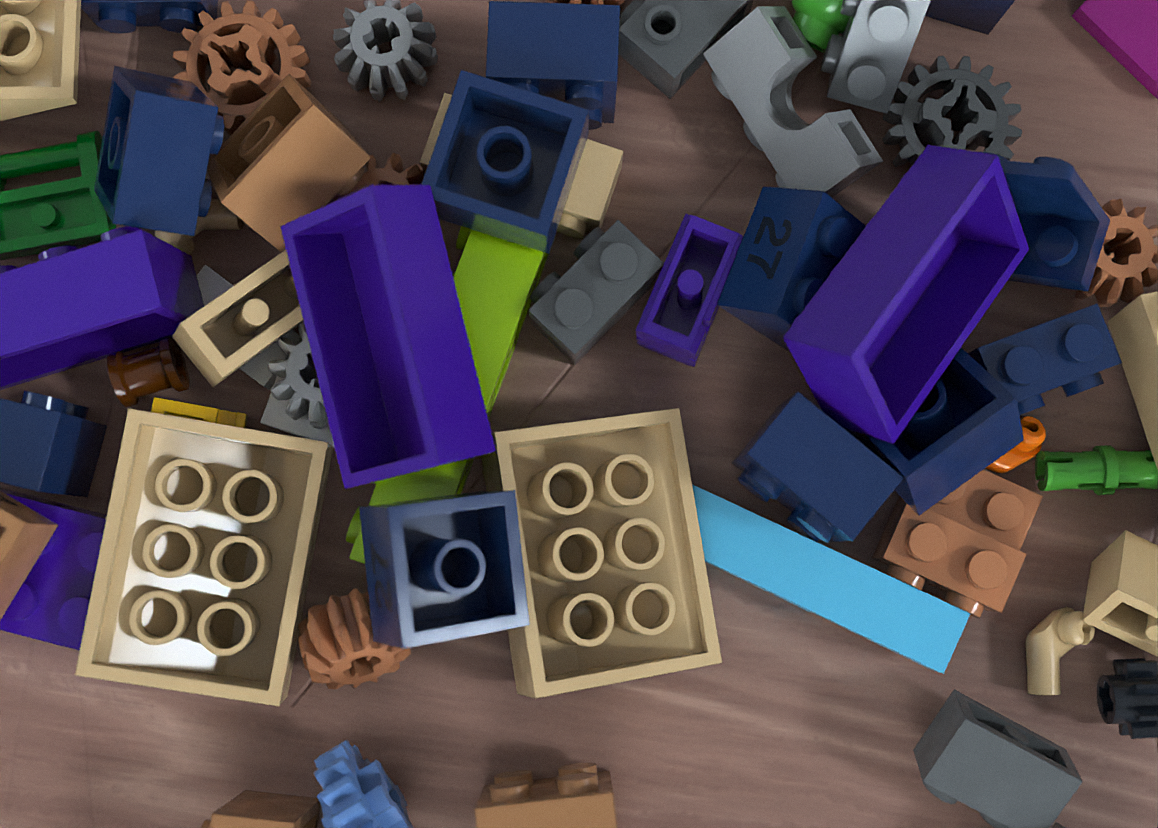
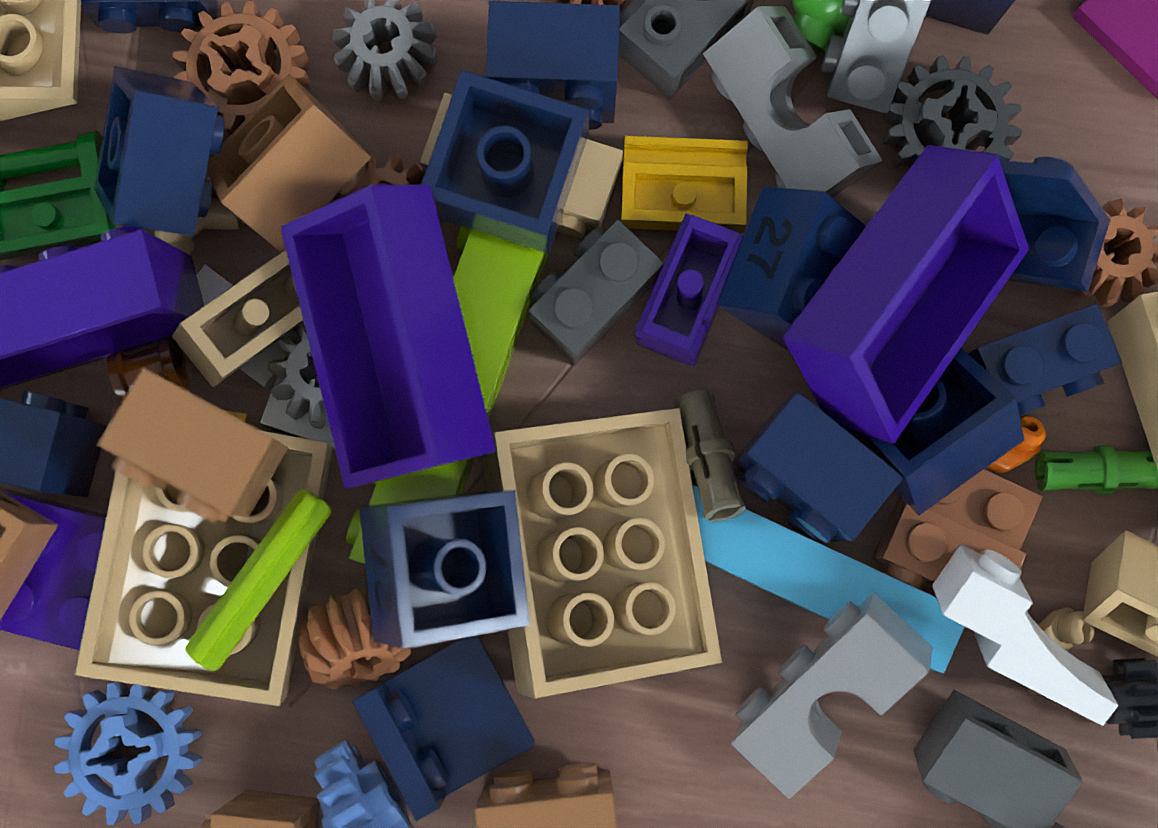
(129, 776): none -> medium blue gear
(184, 441): none -> medium nougat brick
(258, 580): none -> lime axle
(444, 723): none -> dark blue bracket
(683, 177): none -> yellow plate
(710, 456): none -> dark tan pin
(864, 654): none -> light grey arch
(992, 601): none -> white slope

